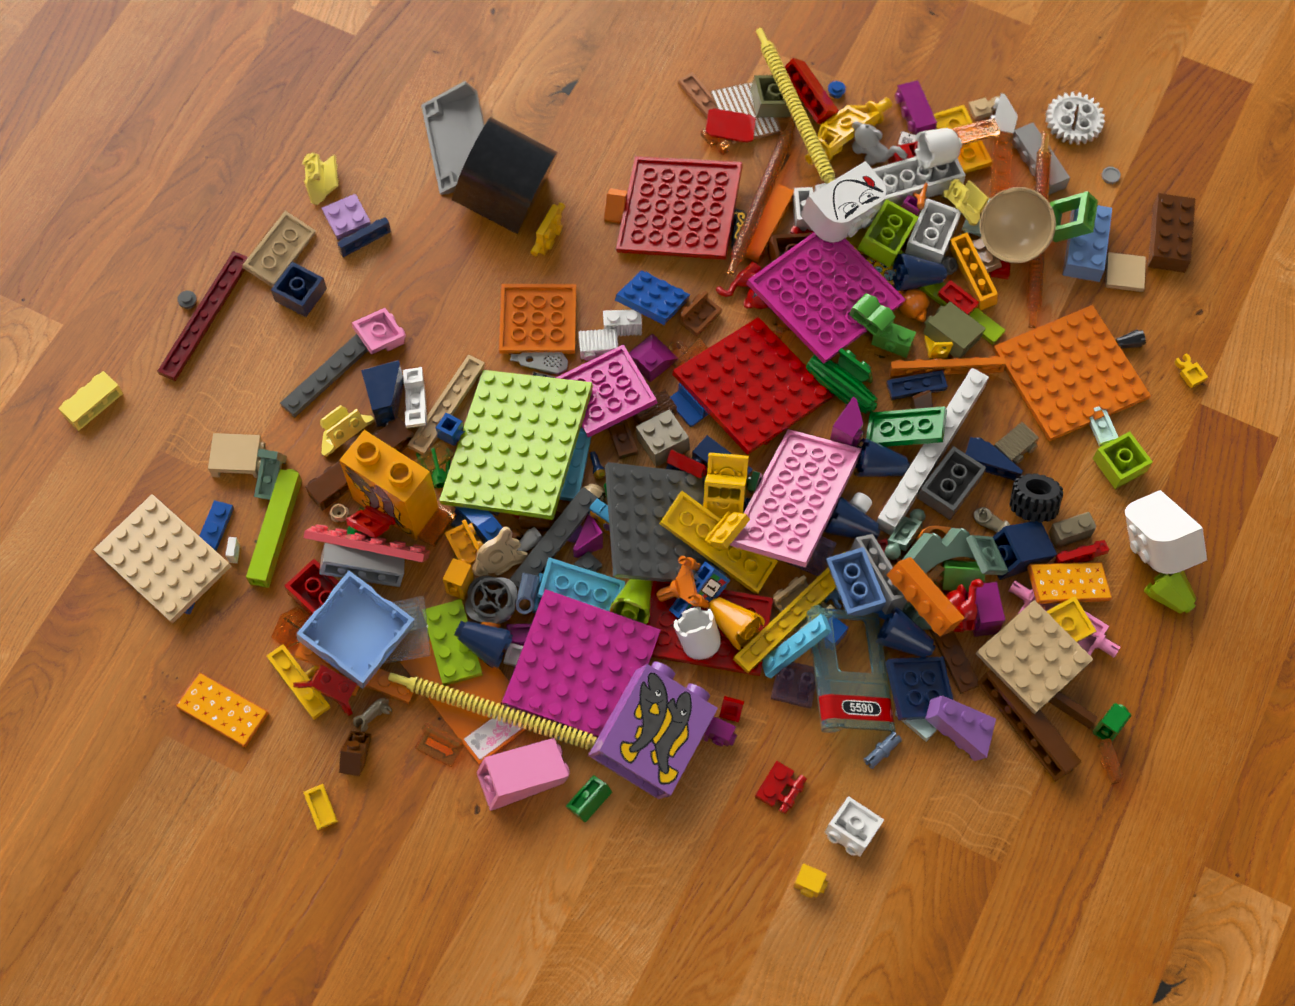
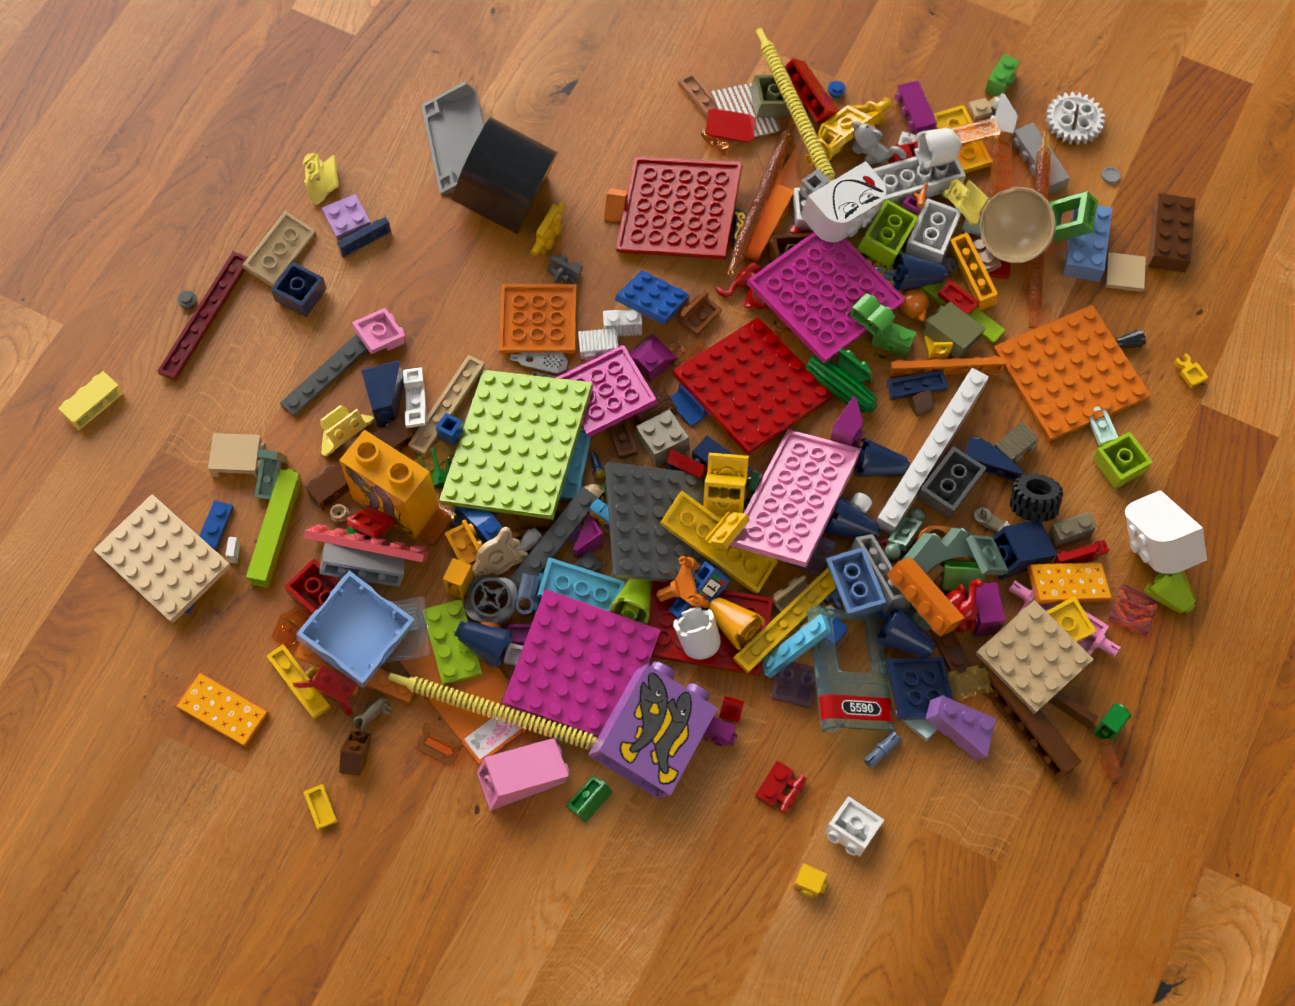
(563, 270): none -> dark grey hips
(813, 182): none -> light grey brick
(907, 426): green plate -> none
(969, 684): none -> clear yellow cylinder
(1002, 76): none -> bright green brick
(1133, 610): none -> slope

